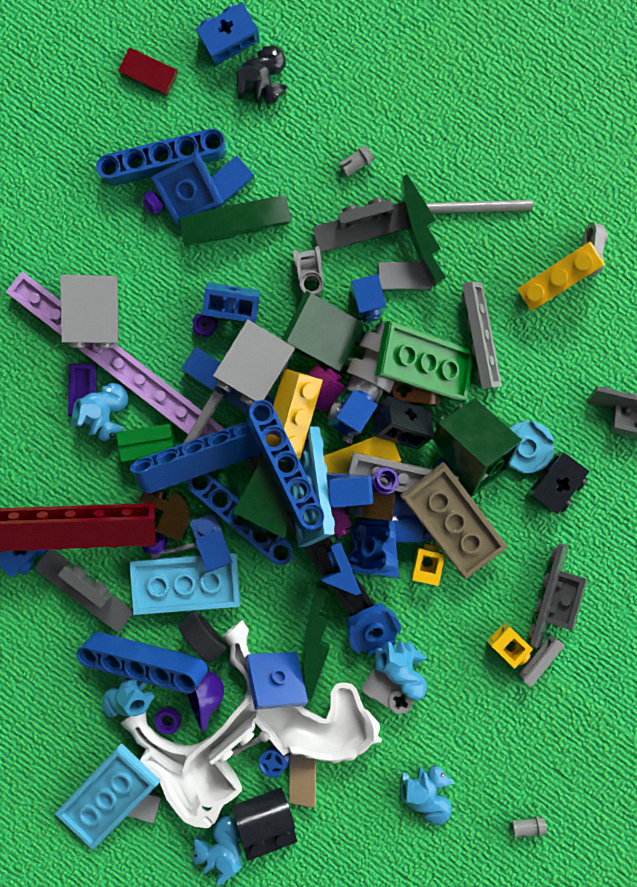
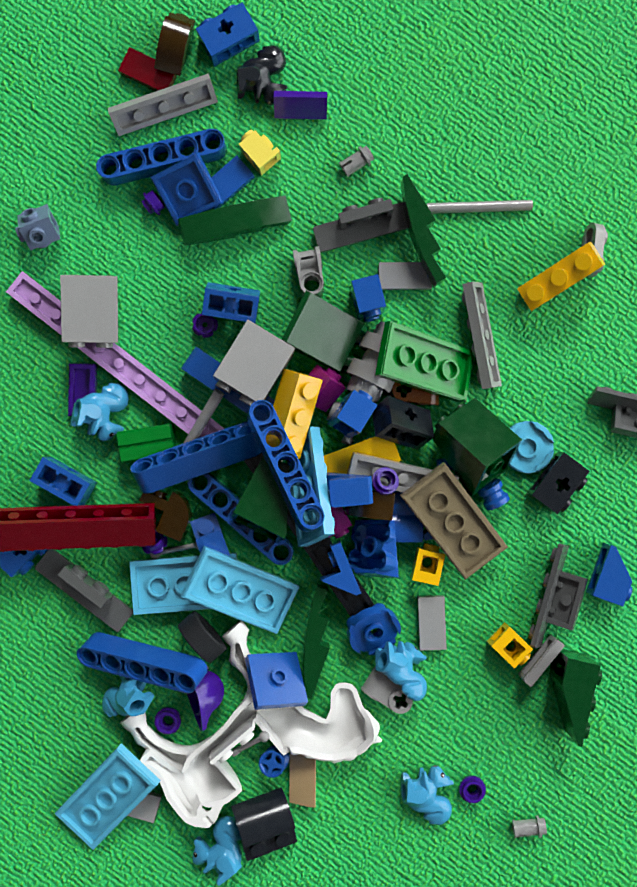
(37, 227): none -> sand blue brick
(63, 481): none -> blue brick
(163, 105): none -> light grey plate
(174, 43): none -> dark brown brick
(239, 590): none -> medium azure tile
(259, 151): none -> light yellow brick
(300, 105): none -> dark purple tile
(431, 622): none -> light grey tile
(478, 794): none -> dark purple plate
(494, 495): none -> blue wheel
(574, 685): none -> dark green slope
(610, 577): none -> blue slope

